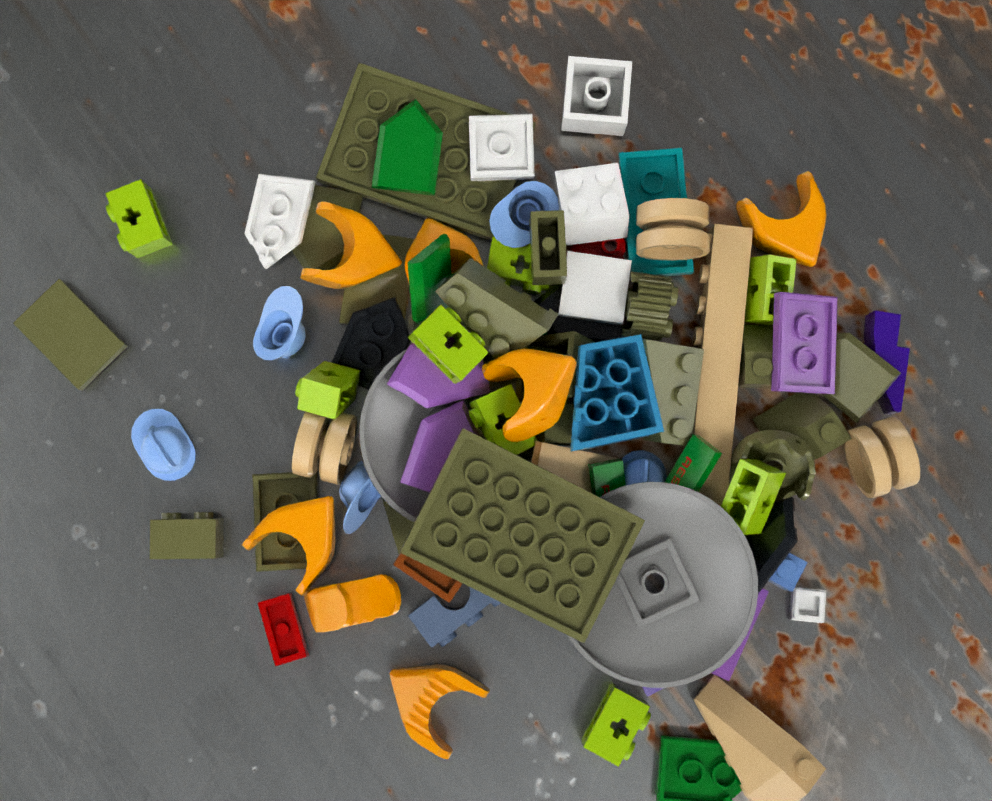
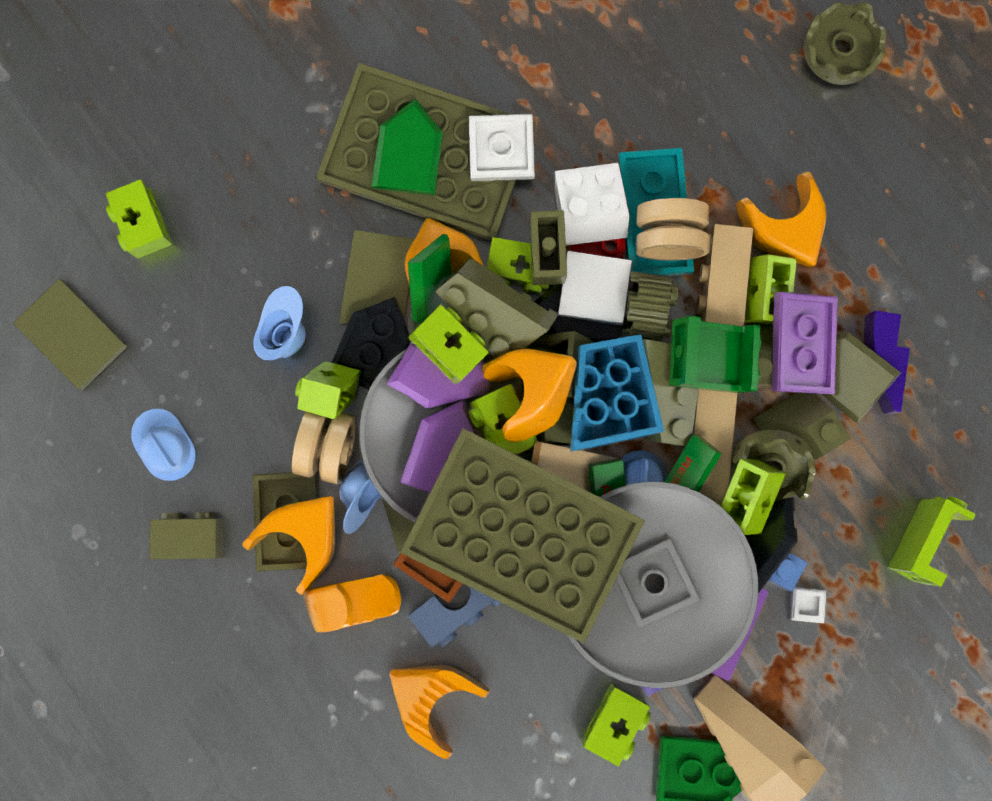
(278, 216): white tile -> none
(283, 629): red plate -> none
(322, 241): olive tile -> none
(364, 249): light orange animal -> none
(511, 215): light blue piece -> none
(596, 96): white brick -> none
(714, 356): none -> green panel
(858, 29): none -> olive plate
(882, 457): tan wheel -> none
(924, 537): none -> lime panel

